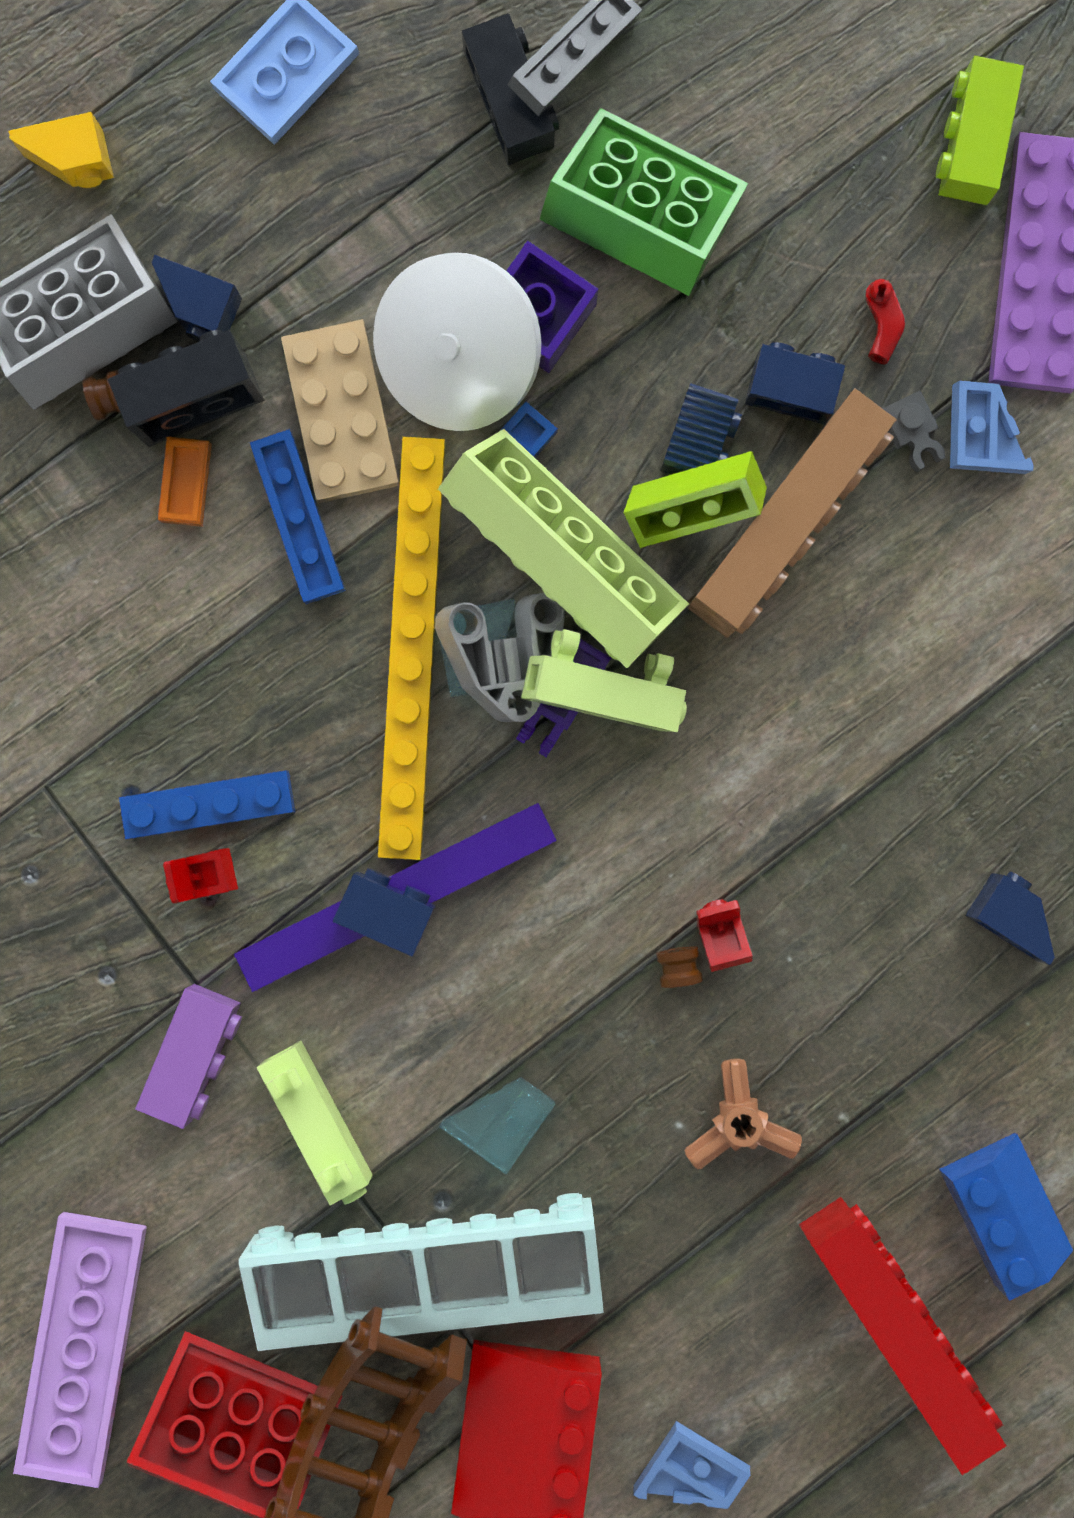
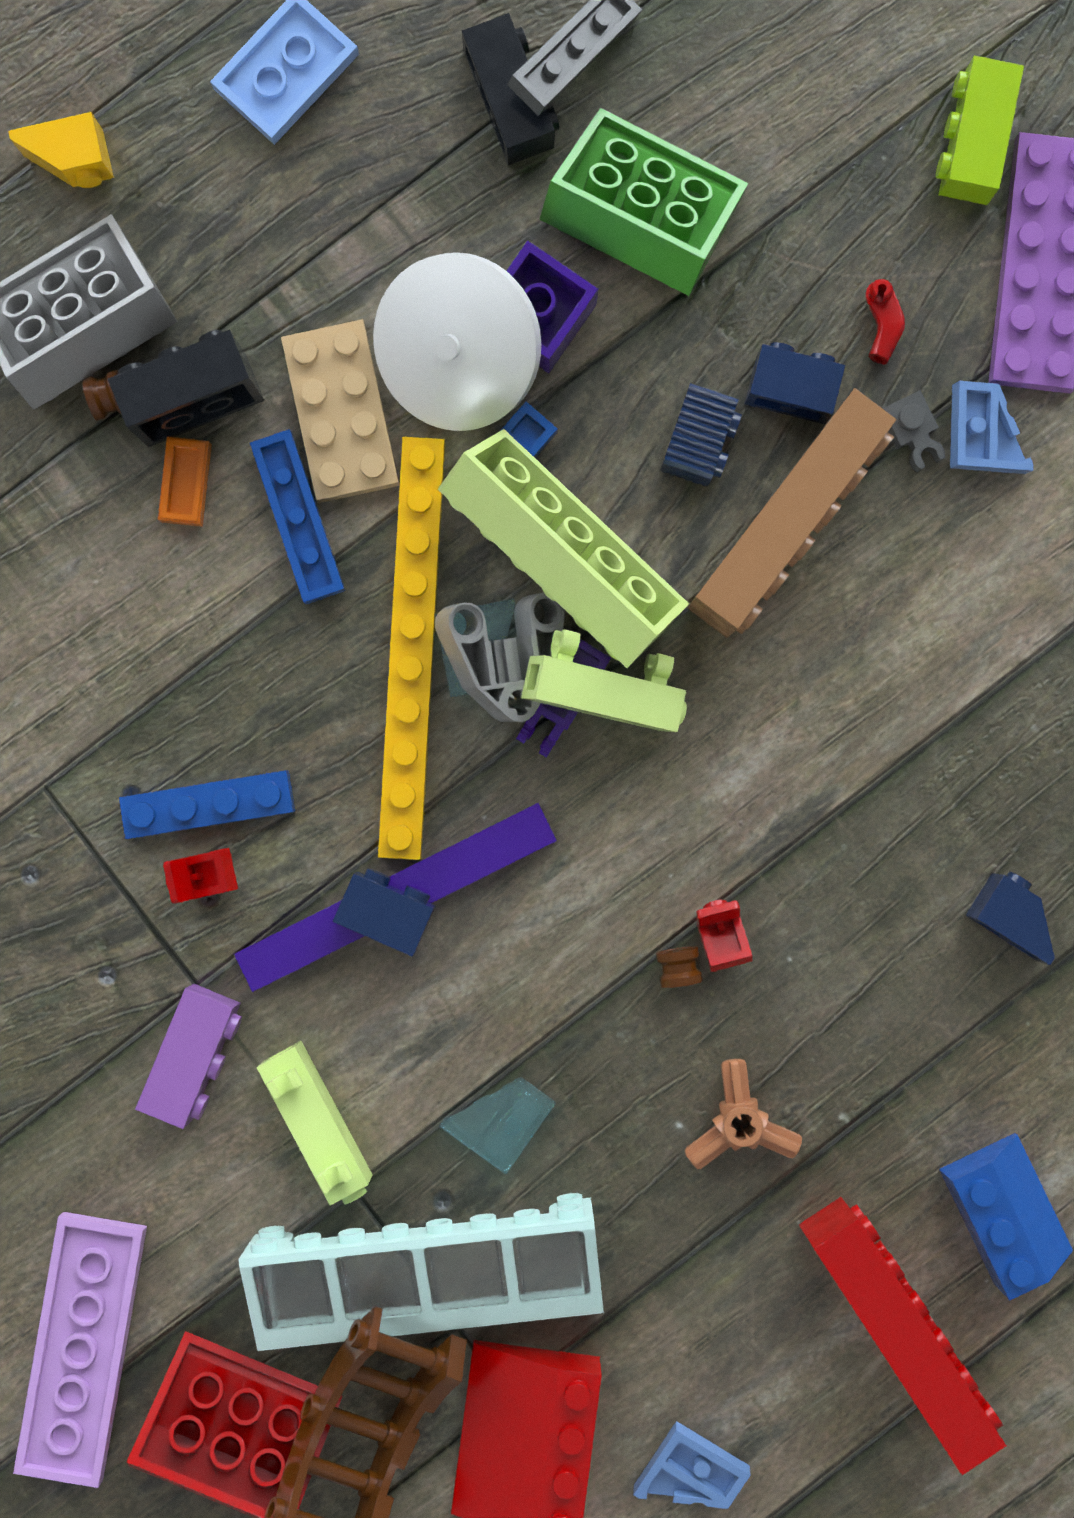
(197, 298): dark blue slope -> none
(696, 500): lime brick -> none

